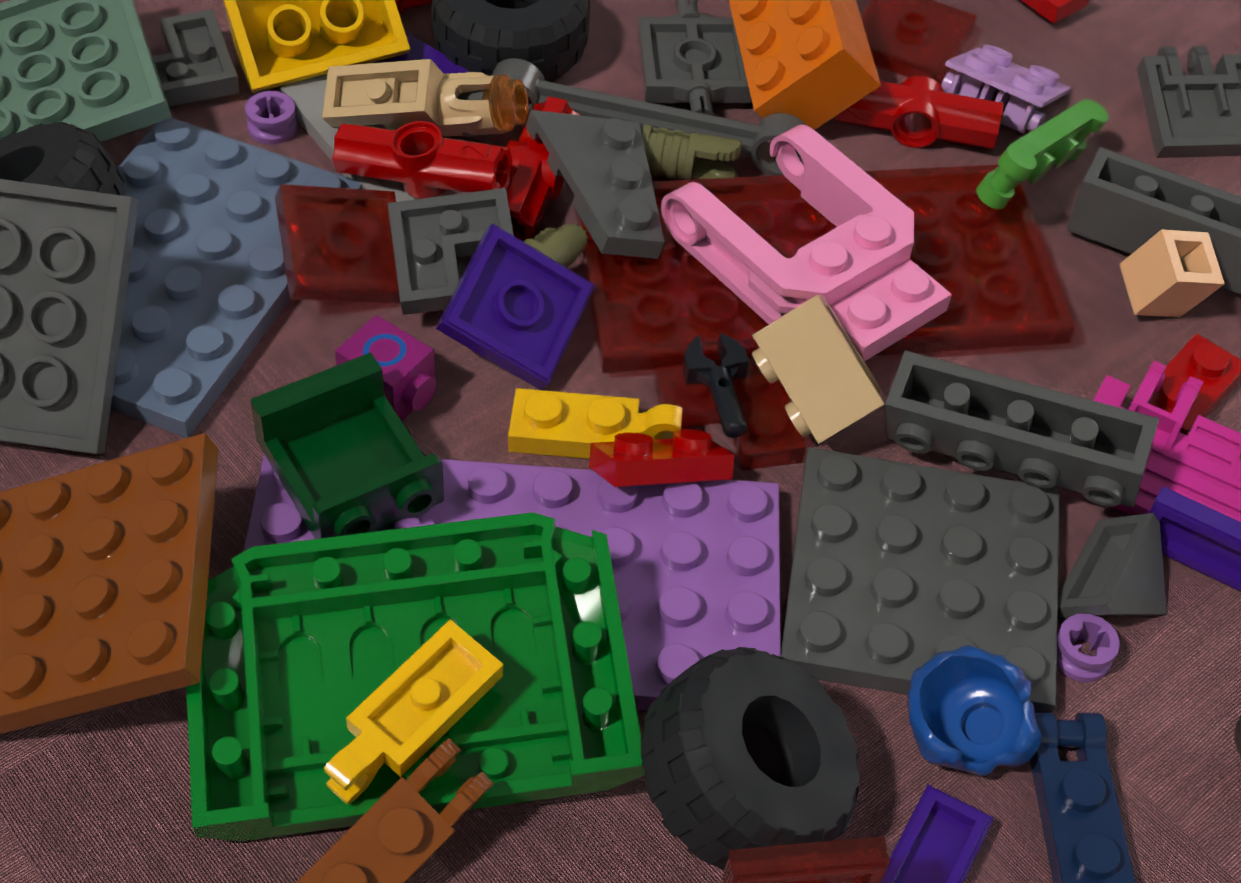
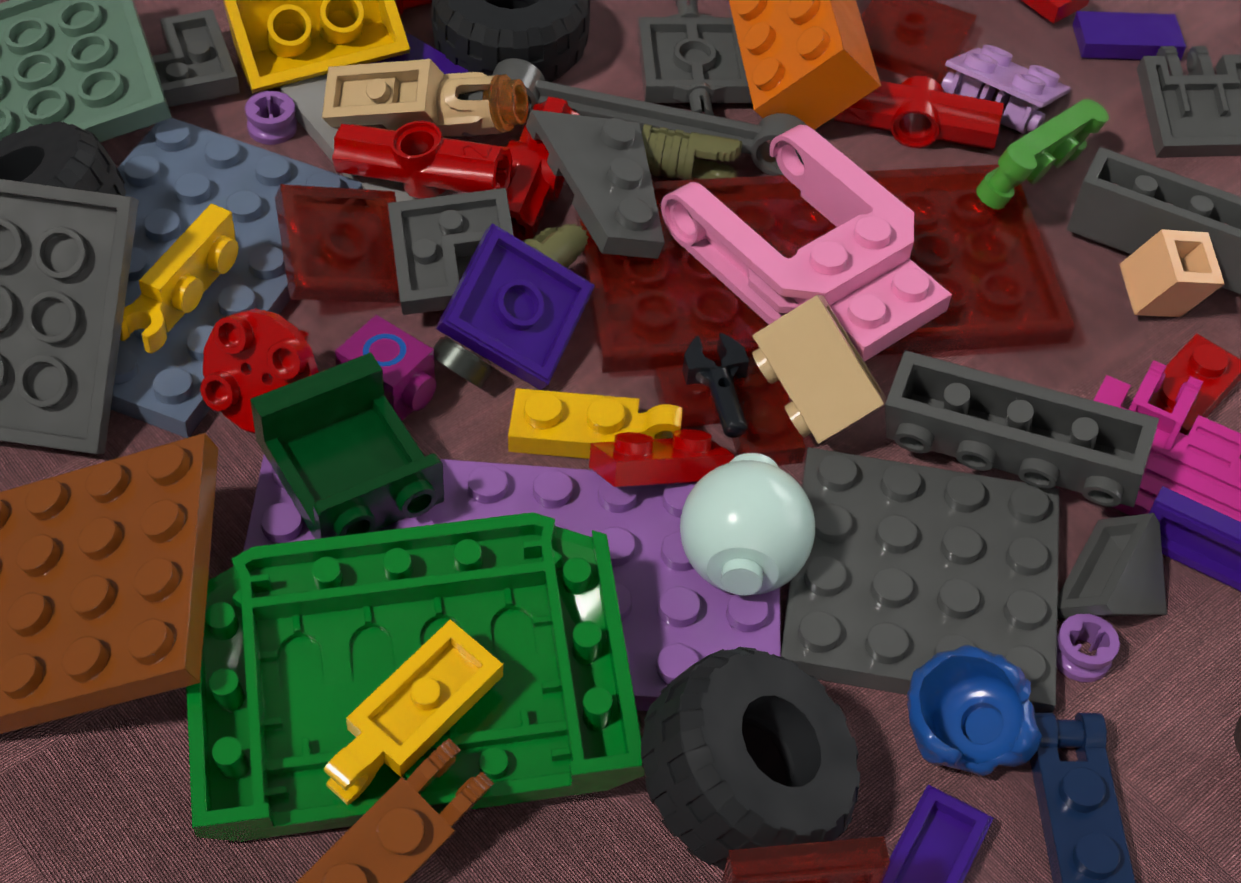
(181, 277): none -> yellow plate
(264, 343): none -> red plate
(461, 361): none -> pearl dark grey tile
(747, 526): none -> light aqua brick
(1126, 34): none -> dark purple tile

